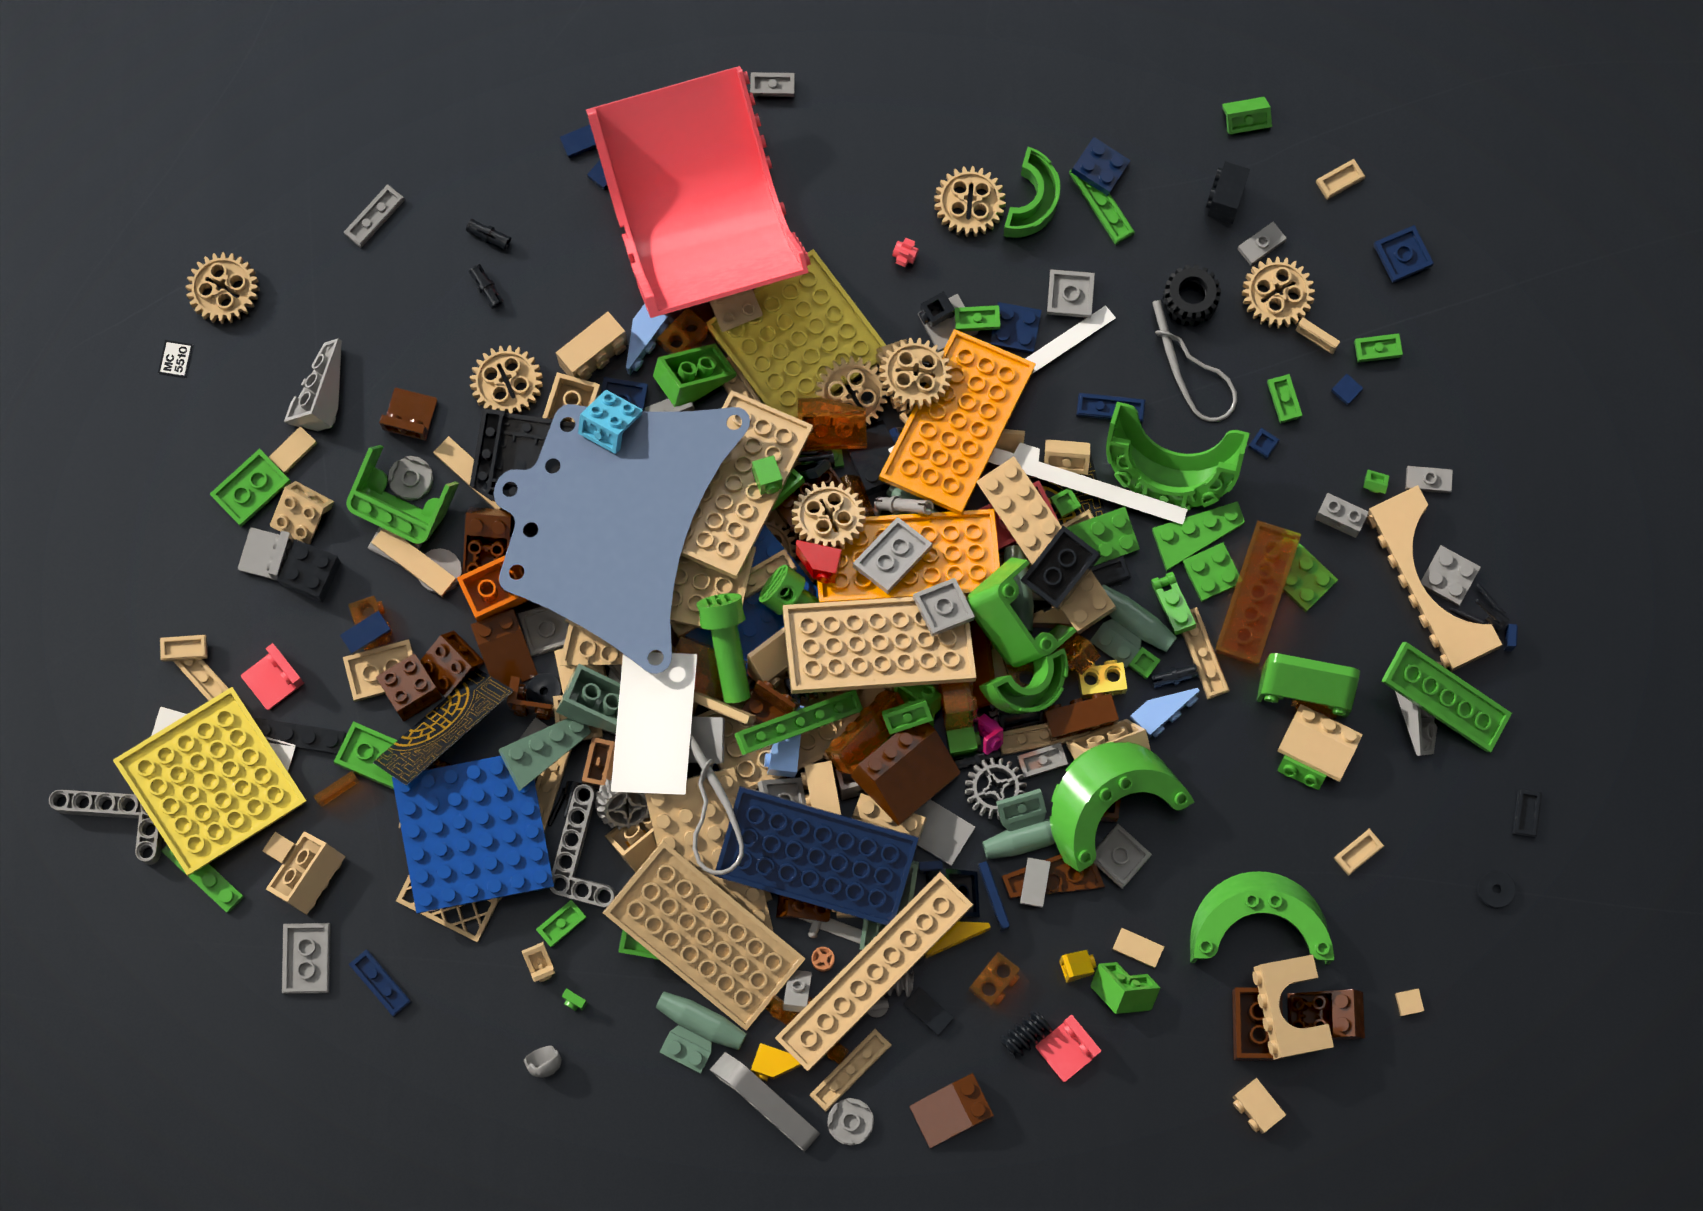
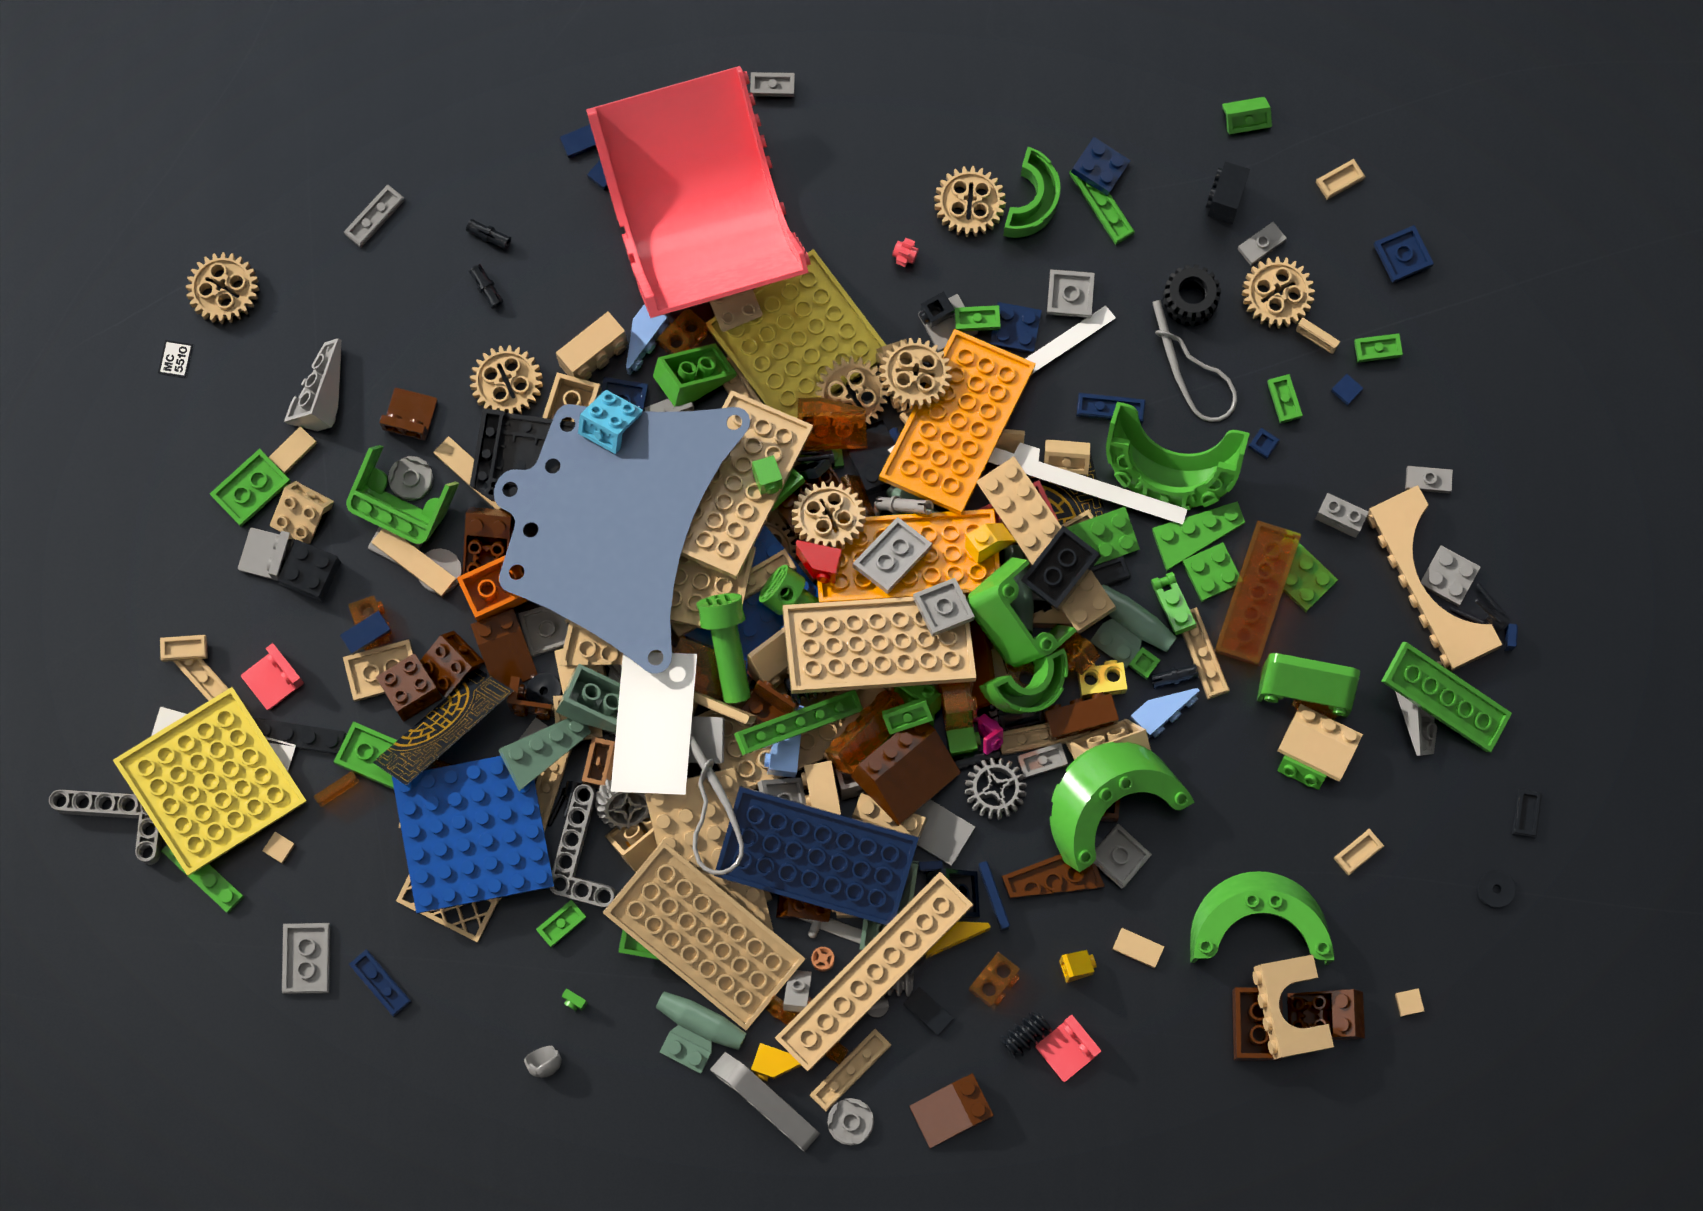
(305, 872): tan slope -> none
(538, 962): tan bracket -> none
(987, 541): none -> yellow slope
(1025, 826): sand green plate -> none
(1035, 882): light grey tile -> none
(1065, 502): bright green plate -> none
(1122, 991): bright green panel -> none
(1258, 1106): tan brick -> none
(1376, 482): bright green plate -> none

